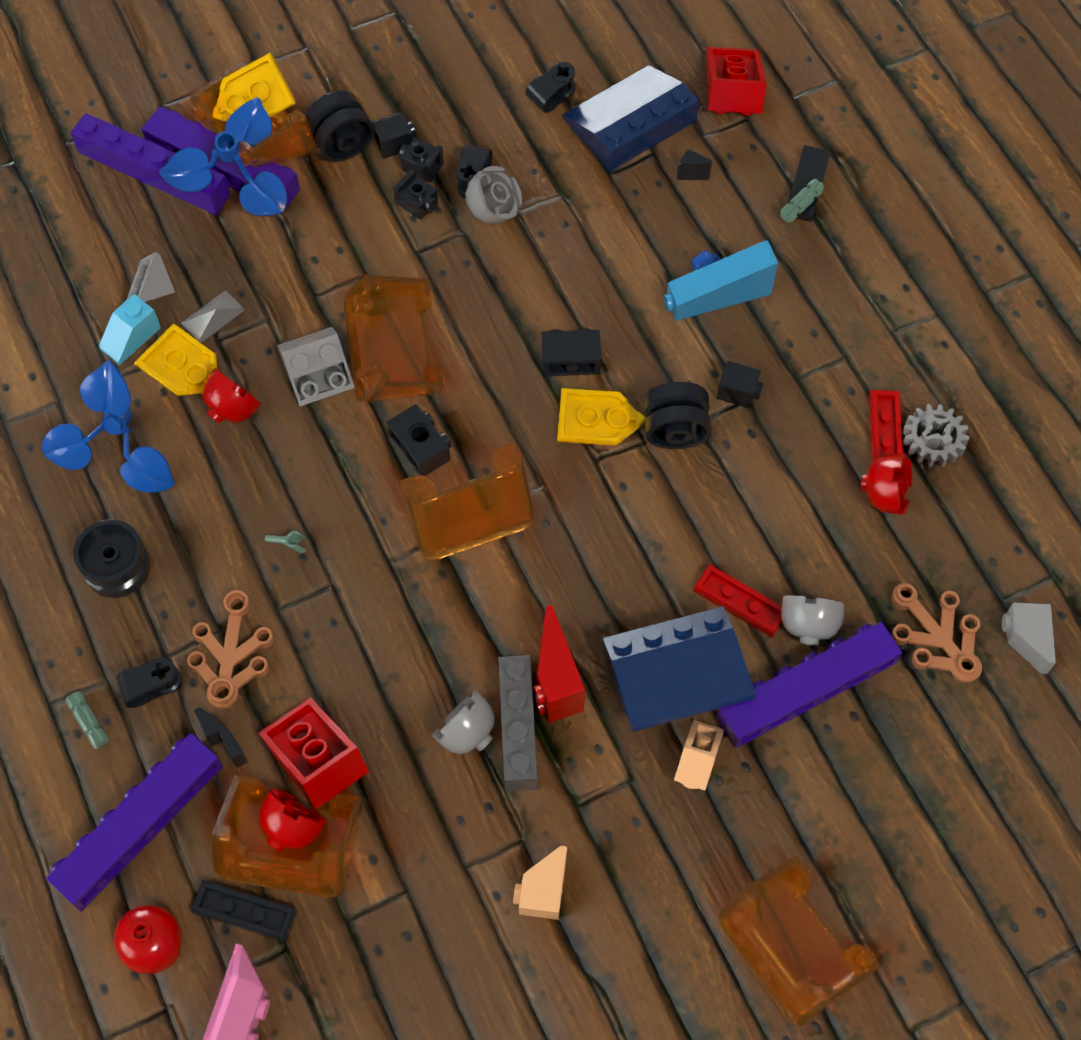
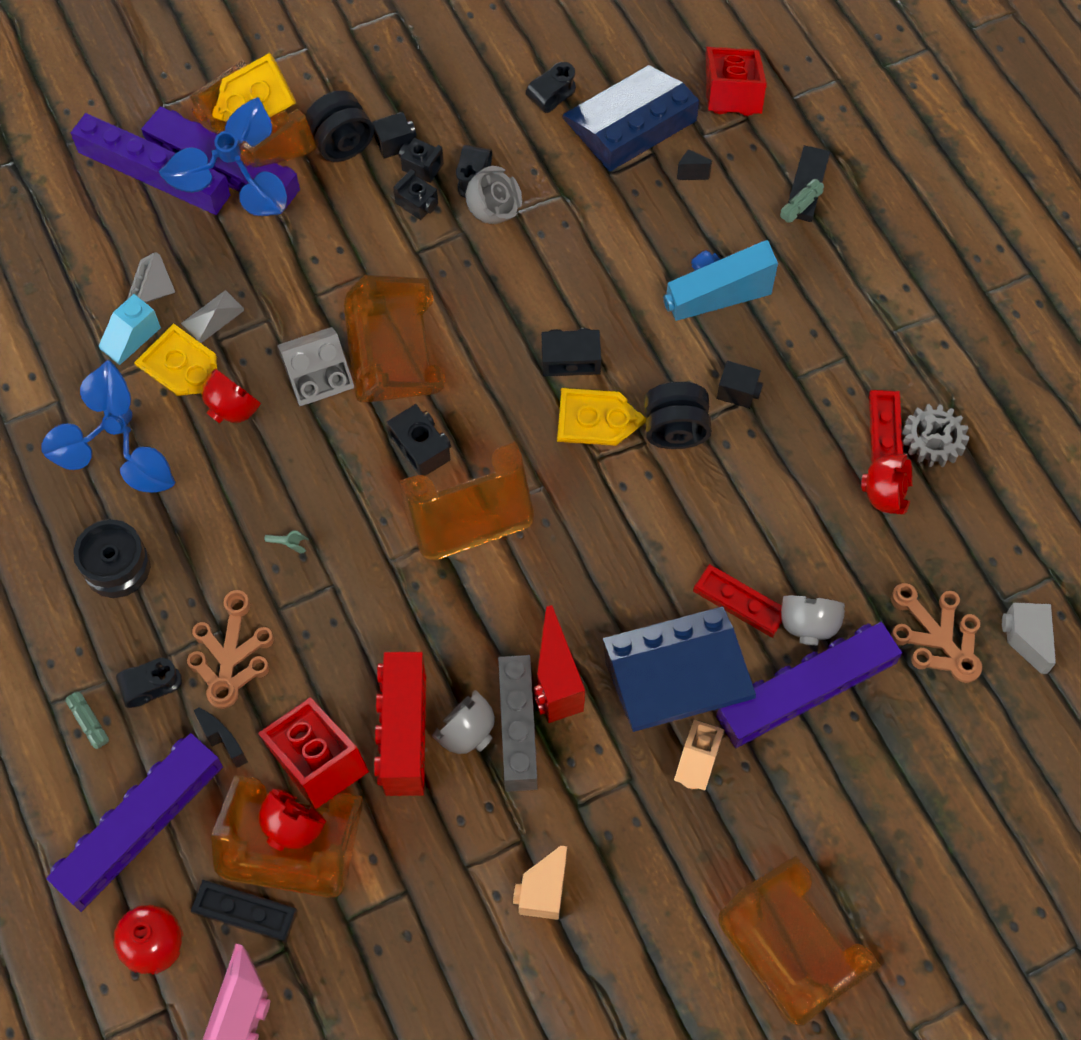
(403, 724): none -> red brick

